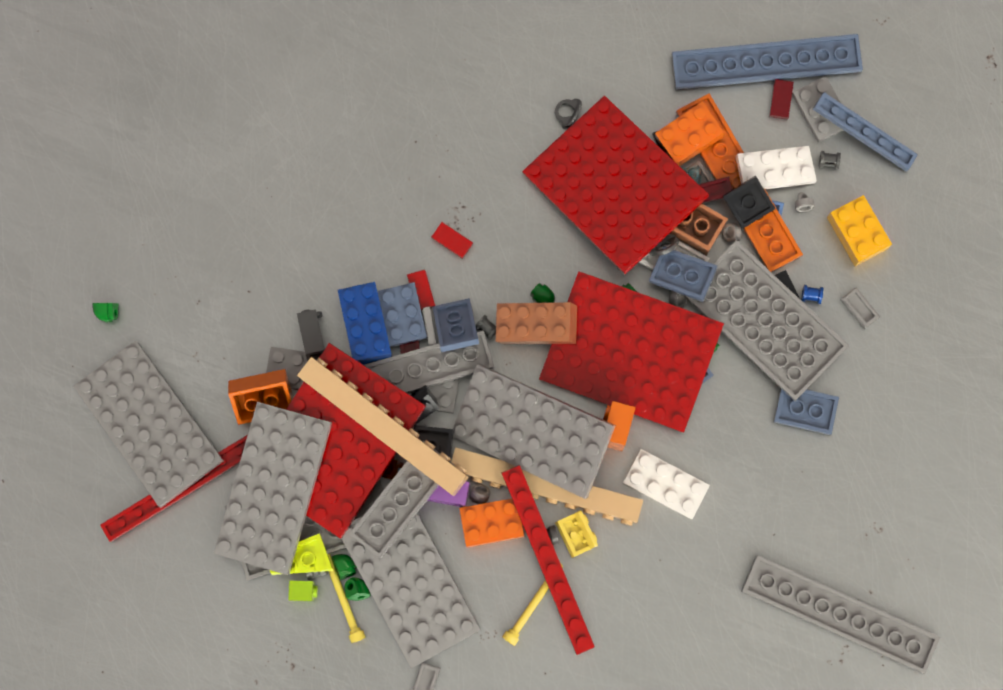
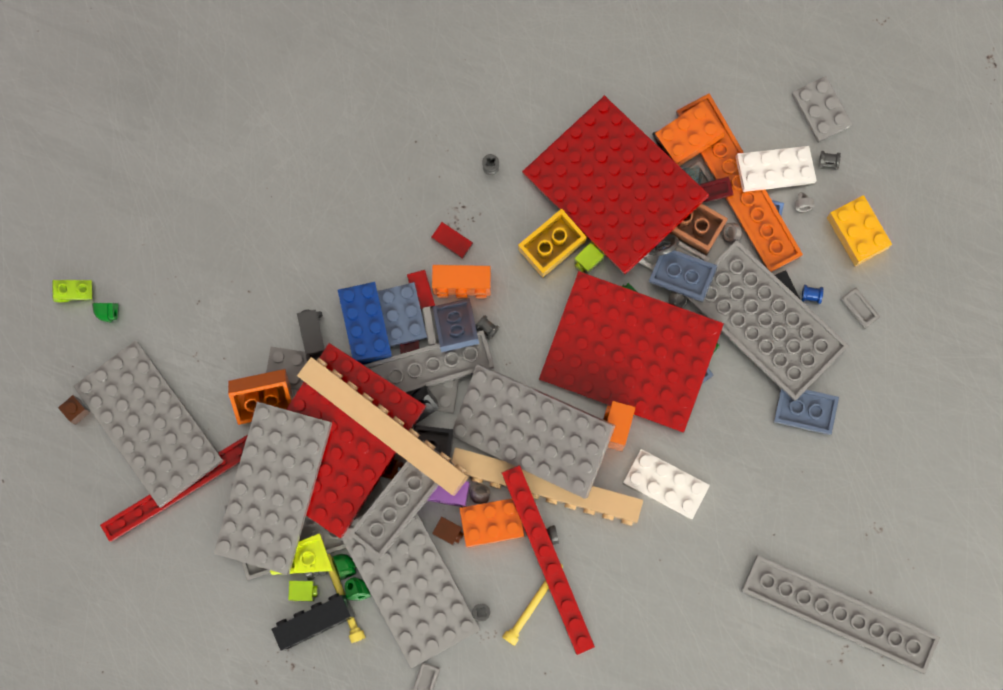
(71, 290): none -> lime plate
(74, 409): none -> reddish brown brick
(313, 622): none -> black brick
(448, 531): none -> reddish brown brick
(461, 281): none -> orange brick
(475, 613): none -> dark grey bush
(489, 170): none -> dark grey bush
(536, 323): nougat brick -> none
(542, 294): green piece -> none
(552, 243): none -> yellow brick
(566, 121): dark grey piece -> none
(577, 533): light yellow bracket -> none
(588, 259): none -> lime brick
(748, 202): black plate -> none
(767, 61): sand blue plate -> none
(781, 99): dark red tile -> none
(865, 131): sand blue plate -> none

